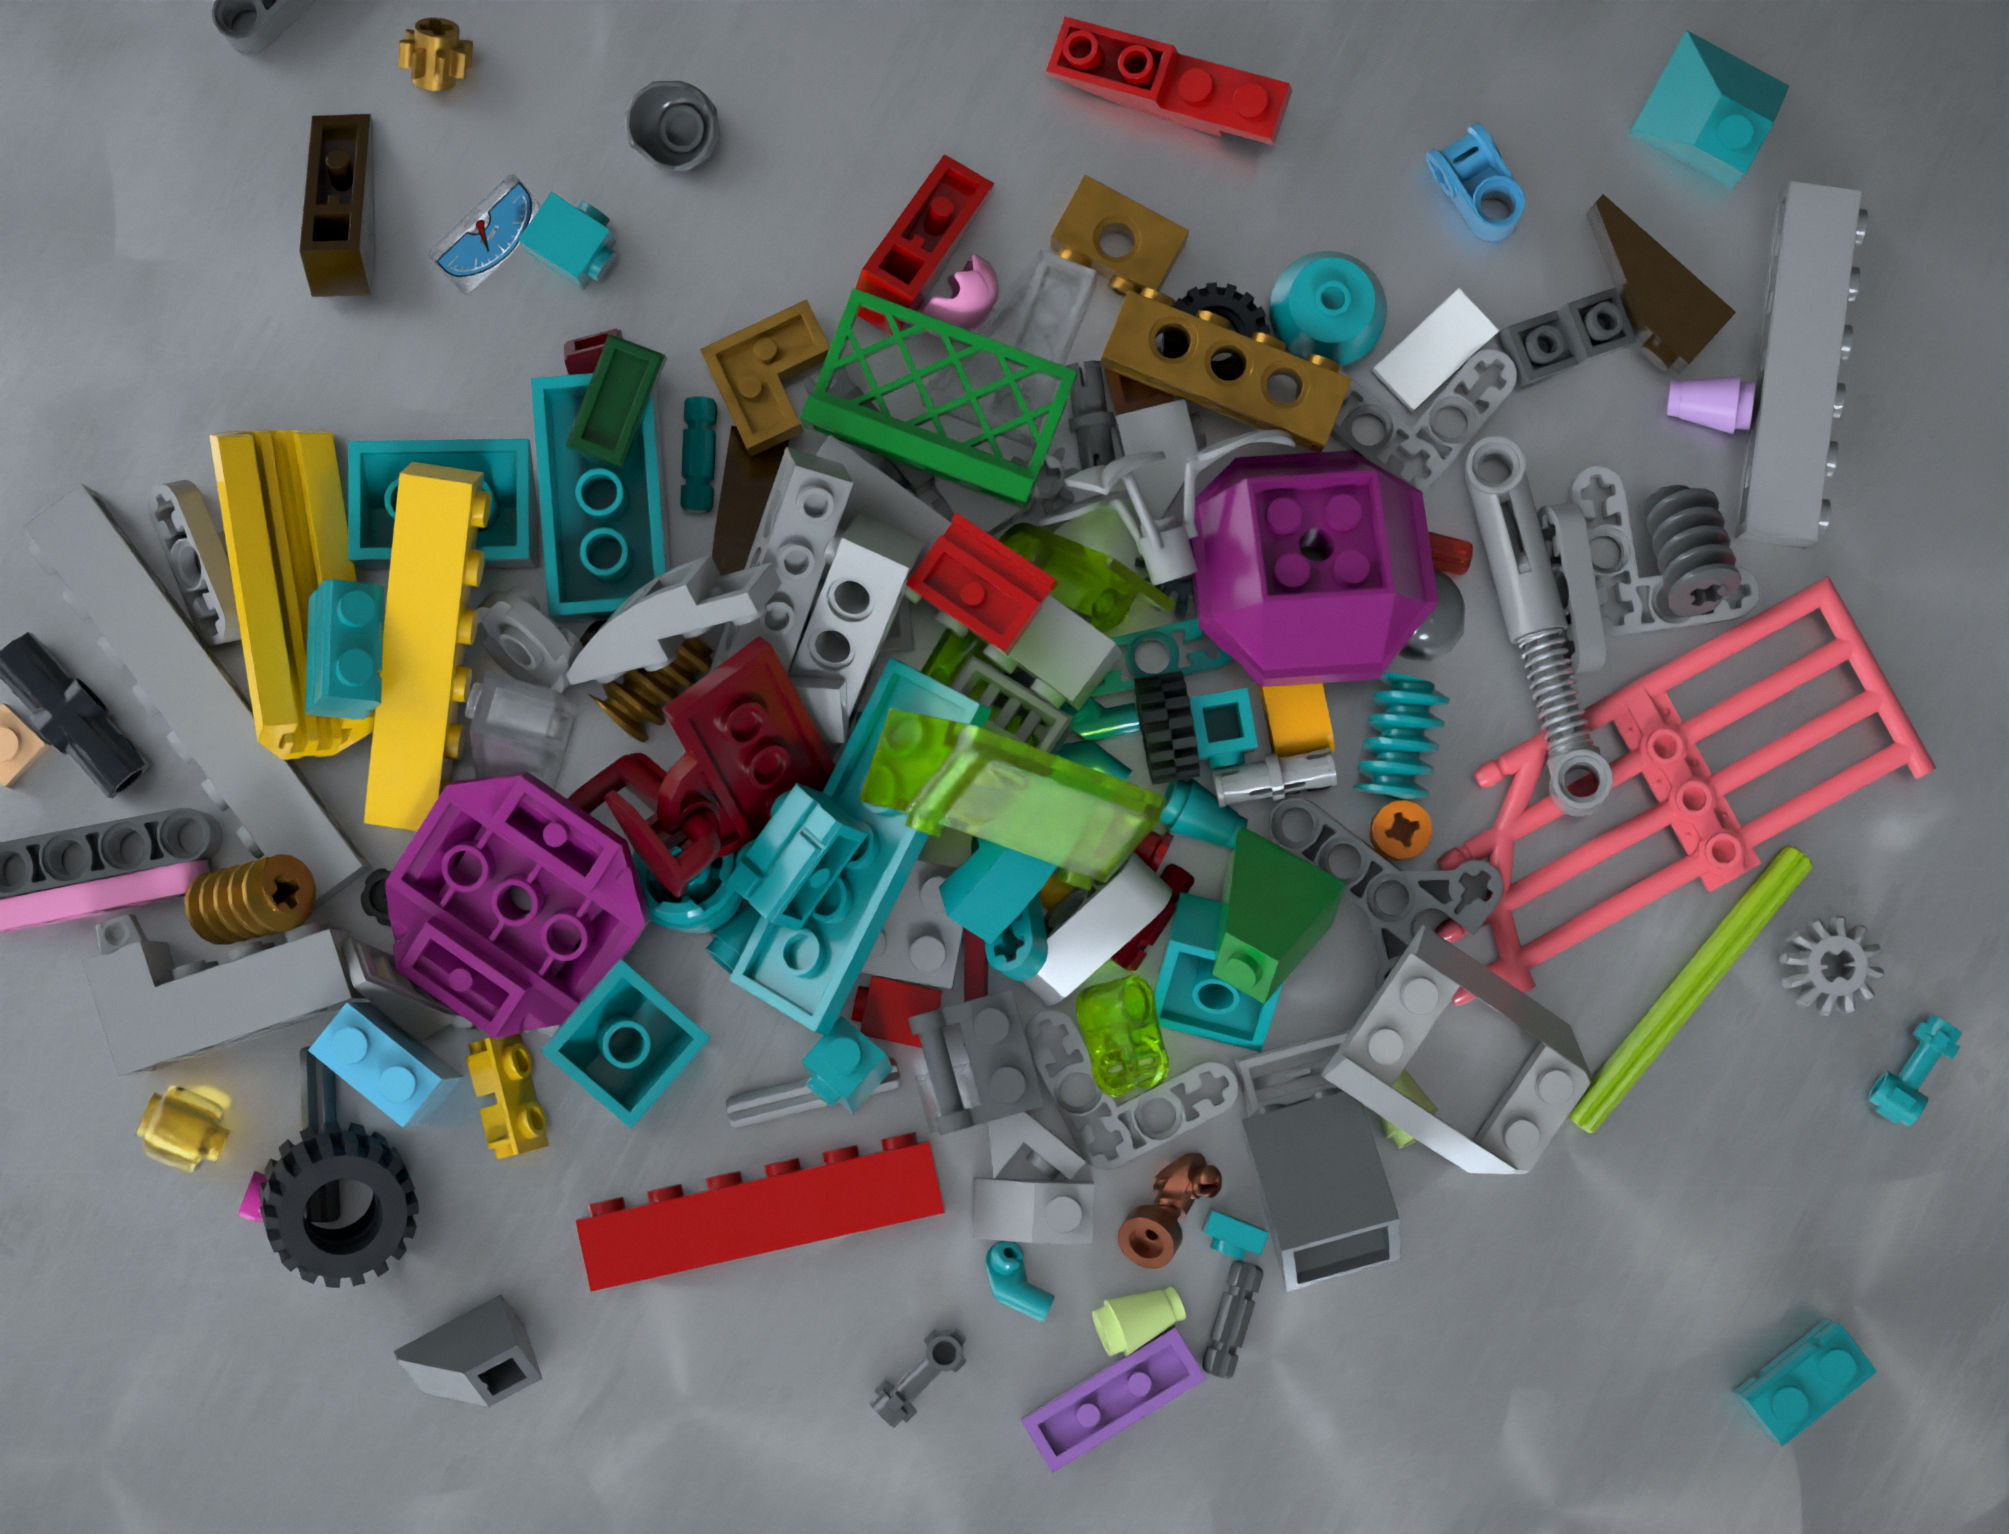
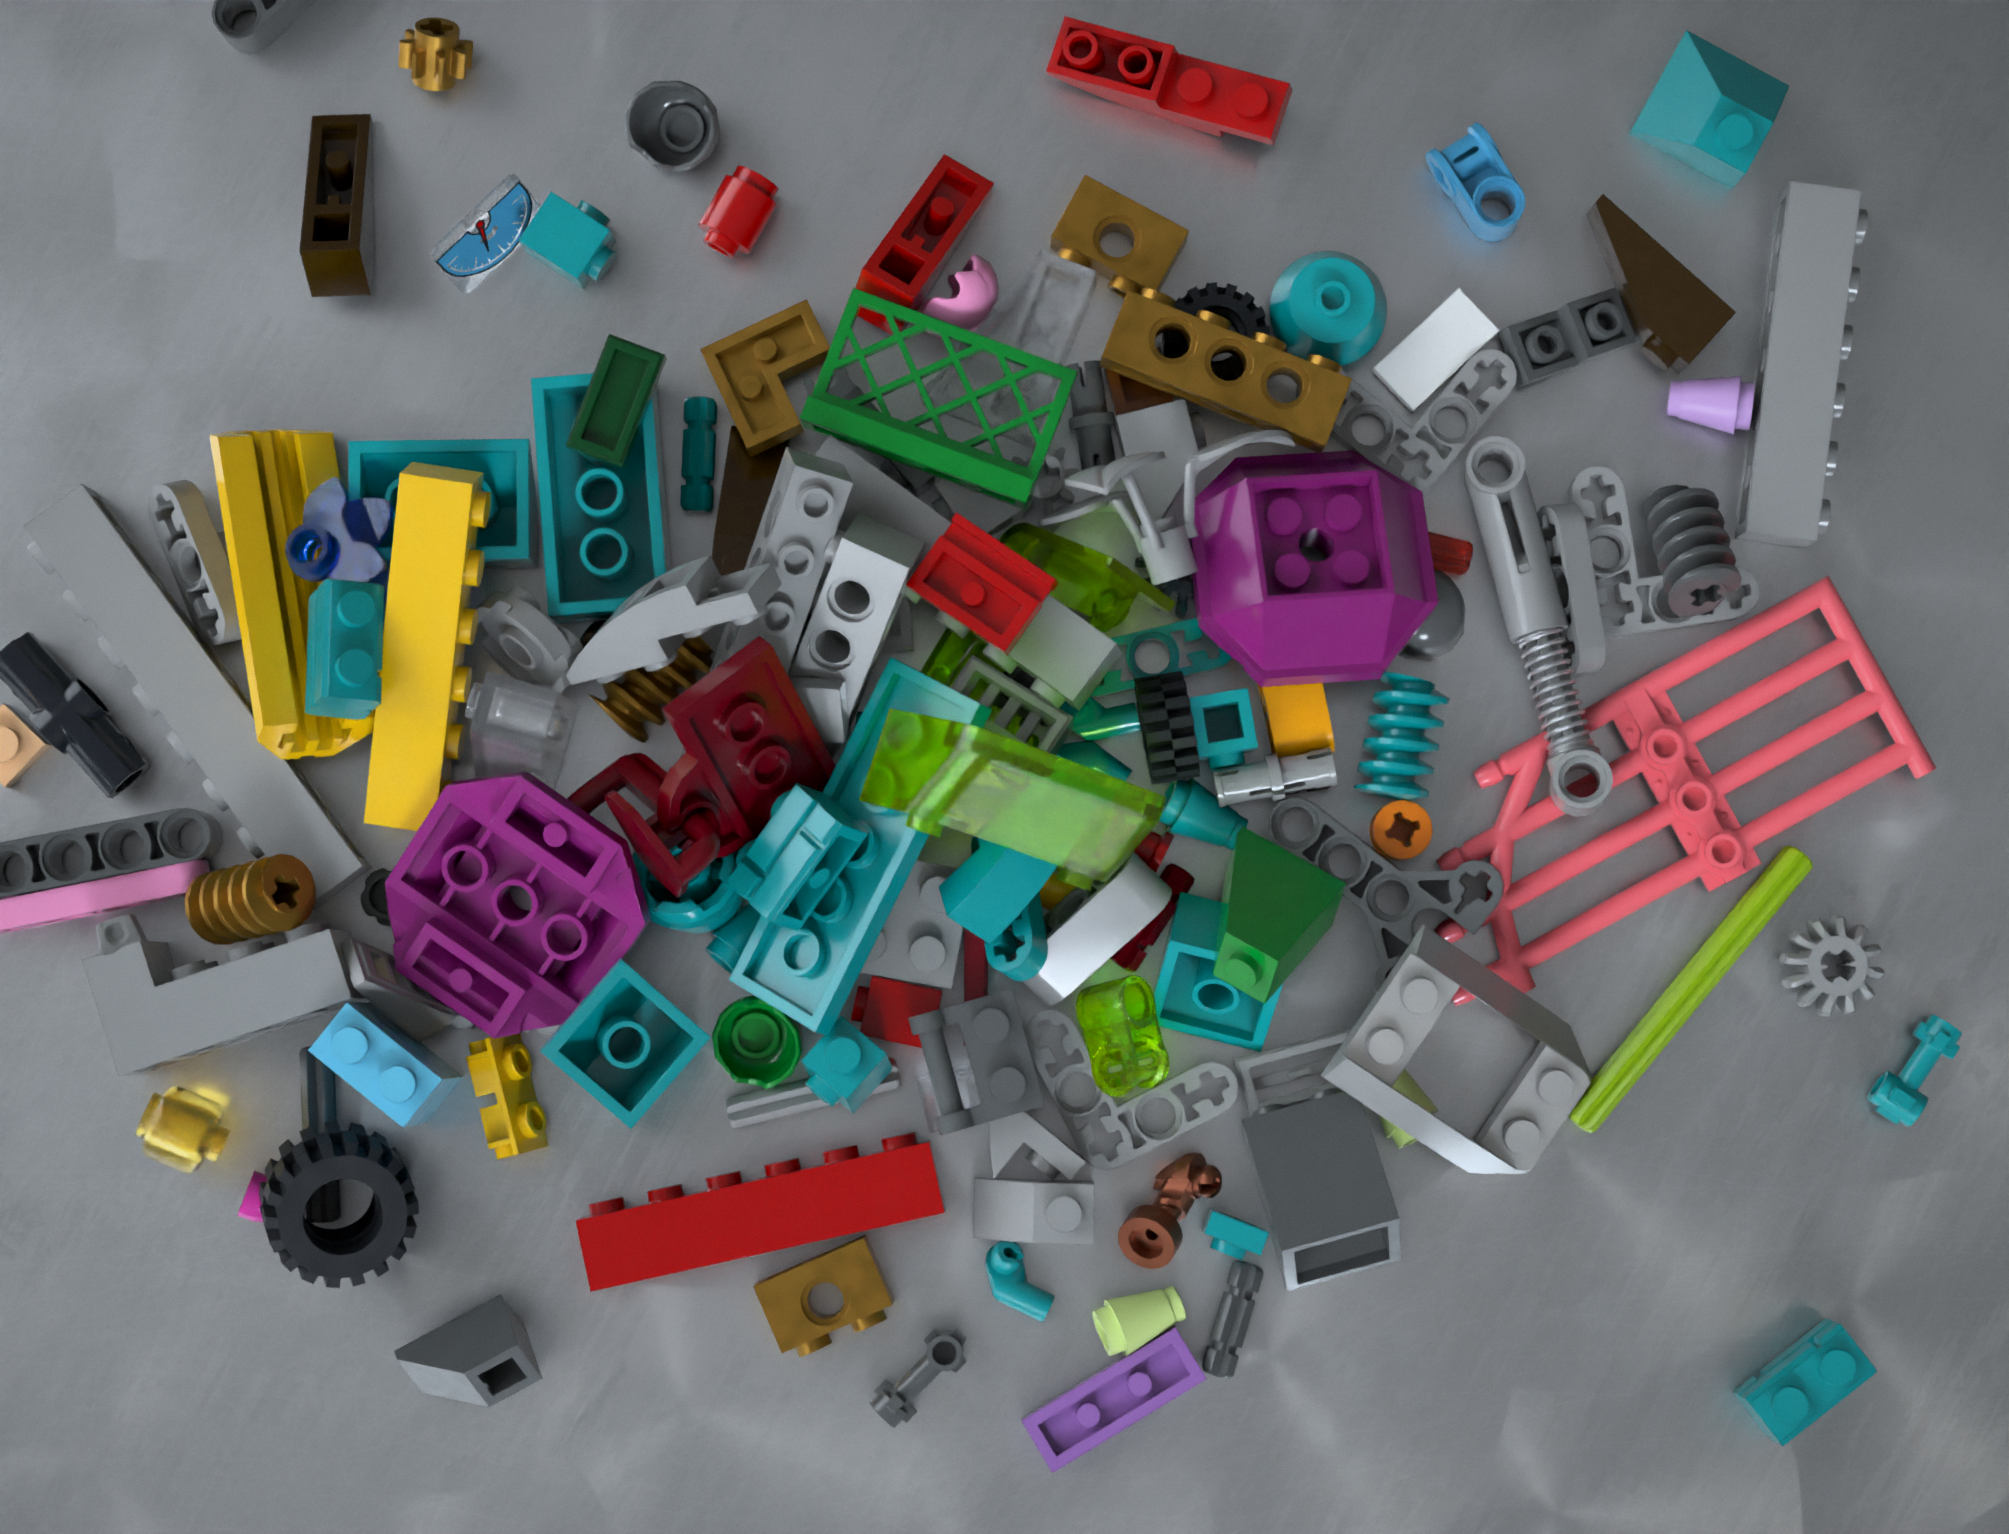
(347, 534): none -> clear blue plate
(583, 353): dark red tile -> none
(738, 212): none -> red brick
(757, 1042): none -> green hair
(788, 1303): none -> pearl gold brick

